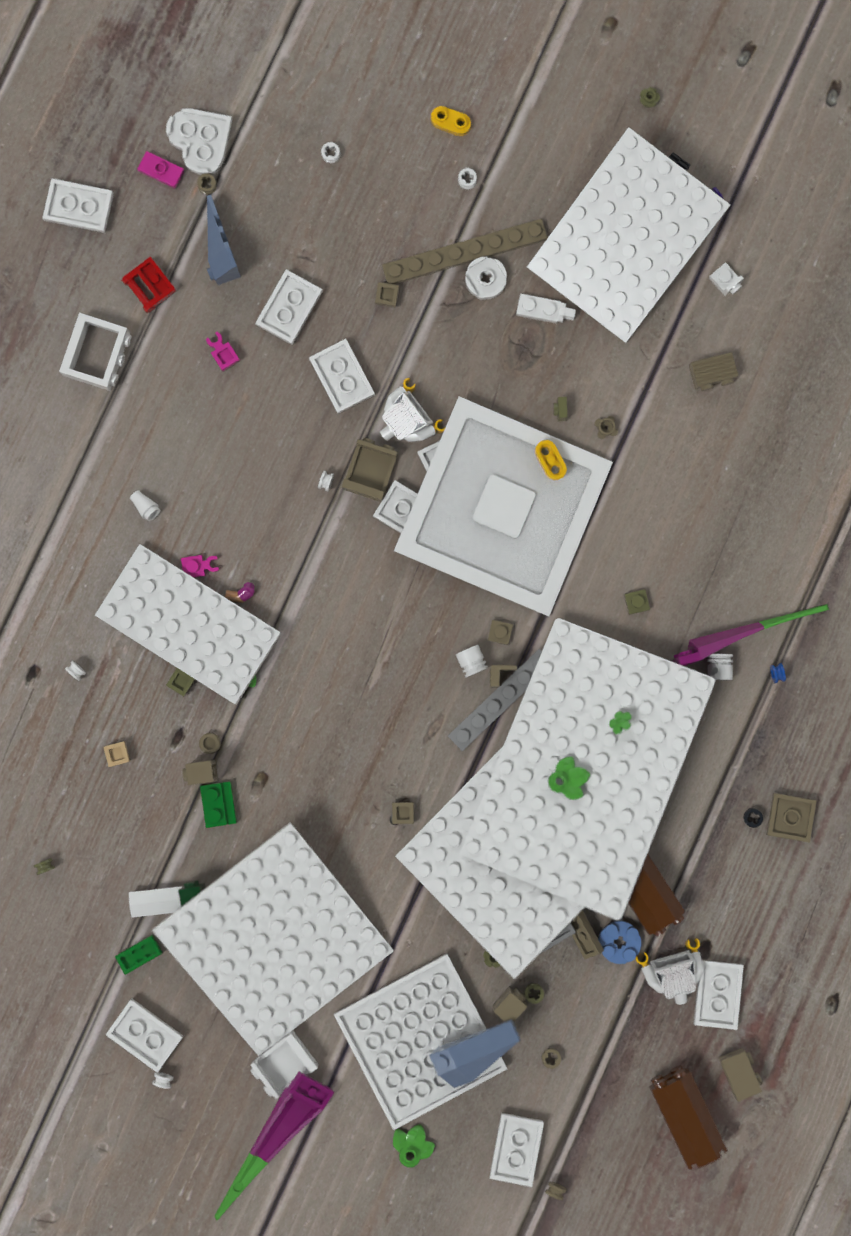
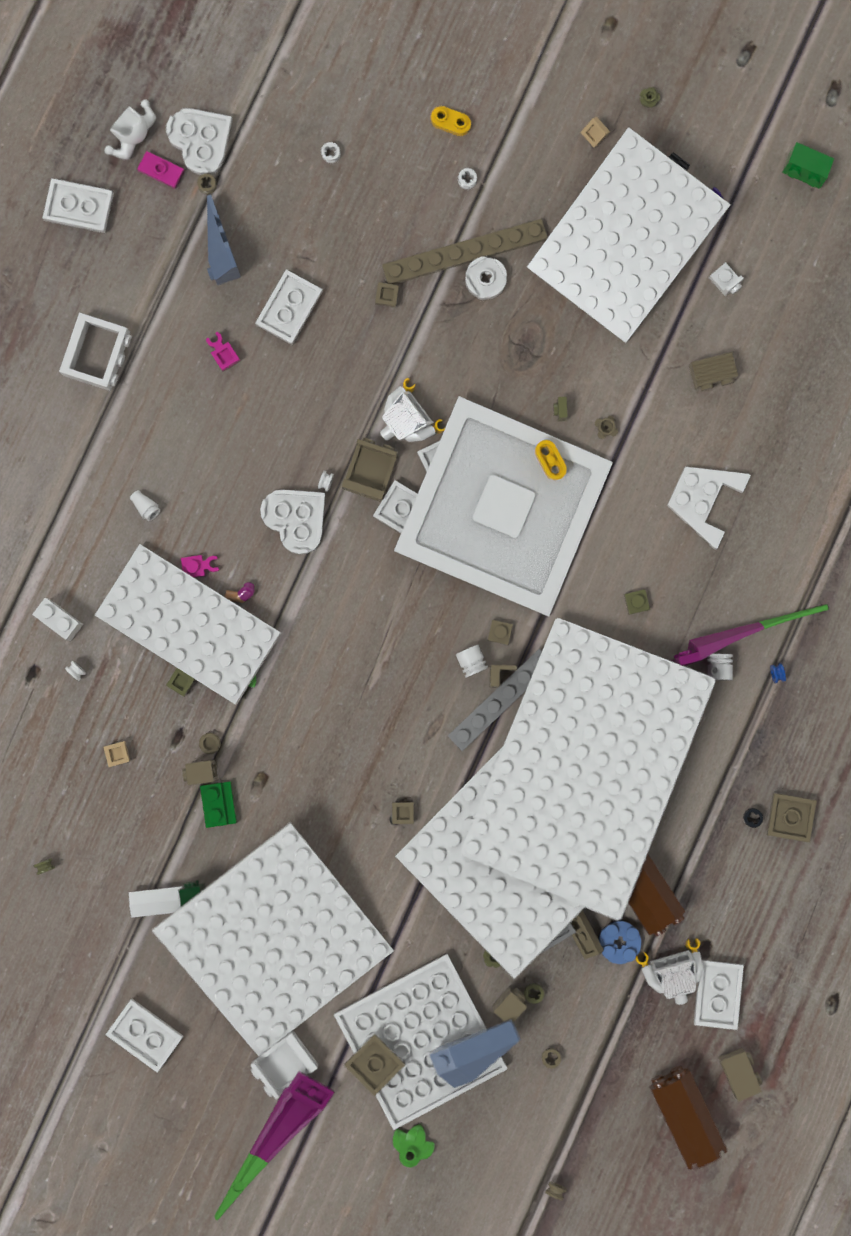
(57, 619): none -> white brick
(131, 130): none -> white piece
(138, 954): green plate -> none
(154, 280): red plate -> none
(162, 1080): white bush -> none
(296, 517): none -> white plate
(341, 376): white plate -> none
(374, 1064): none -> dark tan plate
(516, 1149): white plate -> none
(543, 309): white hinge -> none
(572, 778): bright green plate -> none
(595, 132): none -> tan plate
(620, 722): bright green plant -> none
(696, 495): none -> white wing
(808, 165): none -> green brick

